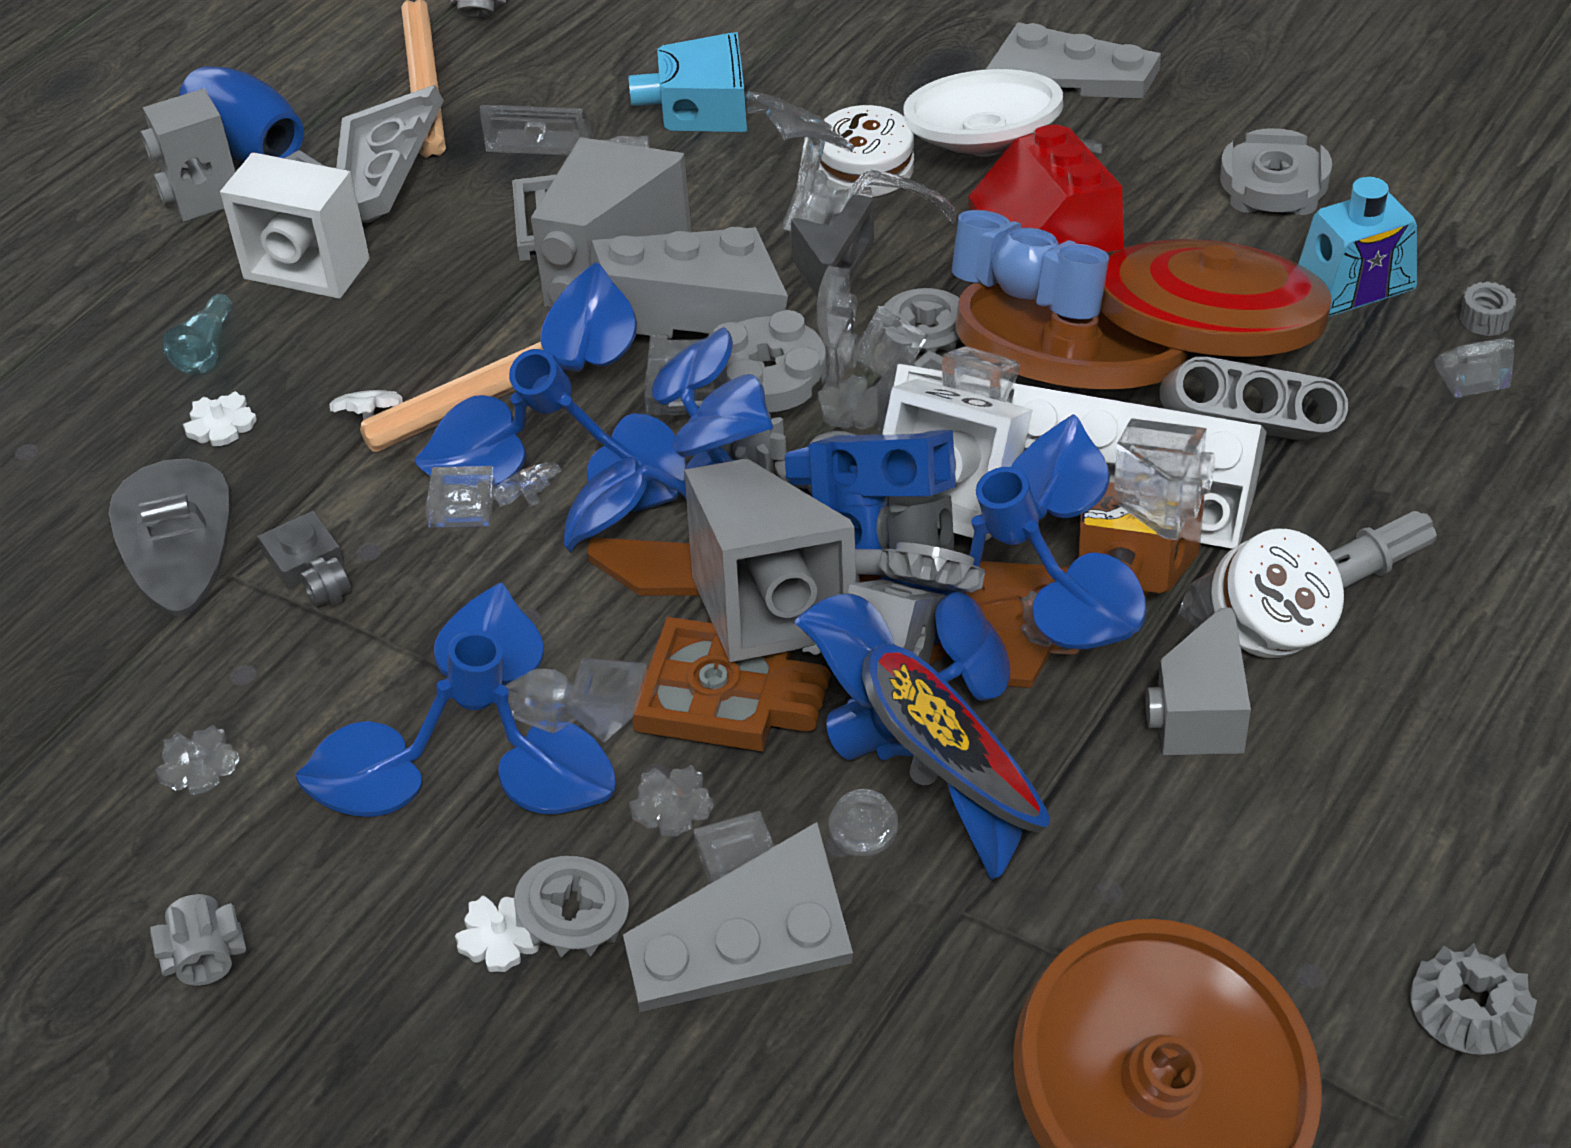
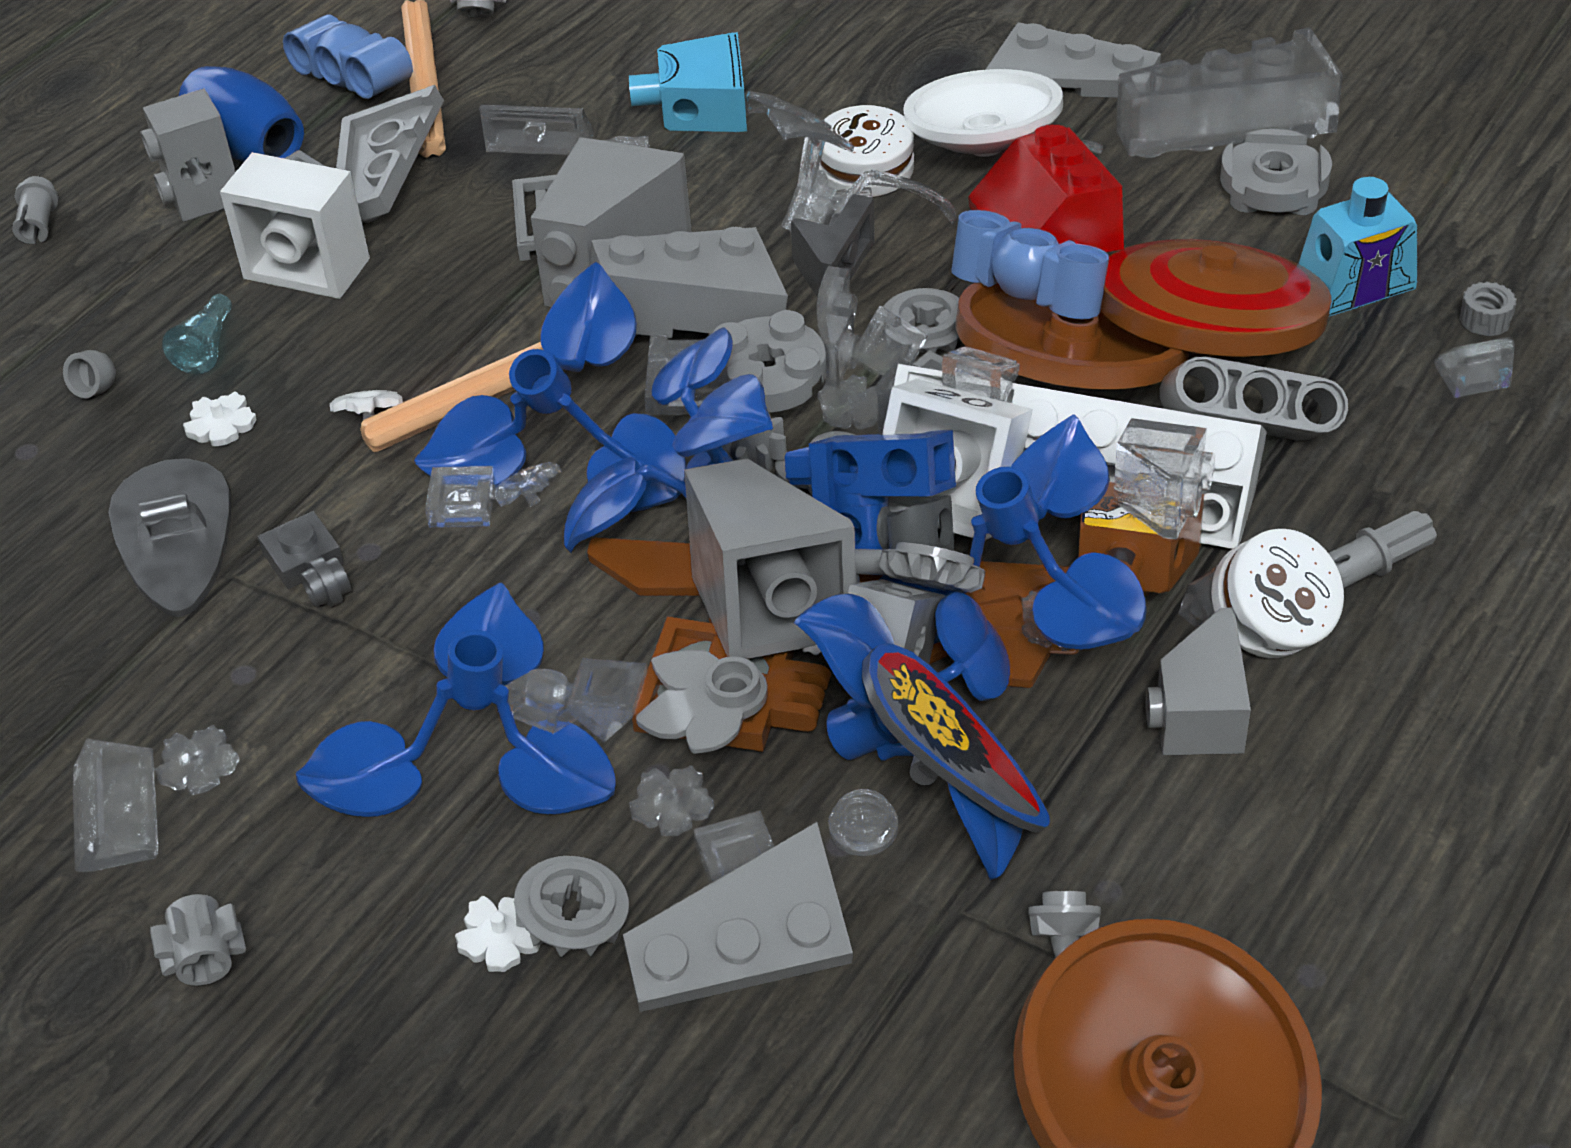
(35, 202): none -> light grey pin
(88, 373): none -> light grey hinge
(113, 806): none -> clear slope
(347, 56): none -> medium blue piece
(703, 698): none -> light grey plate
(1063, 918): none -> light grey plate
(1228, 96): none -> clear wedge
(1464, 1023): light grey gear -> none

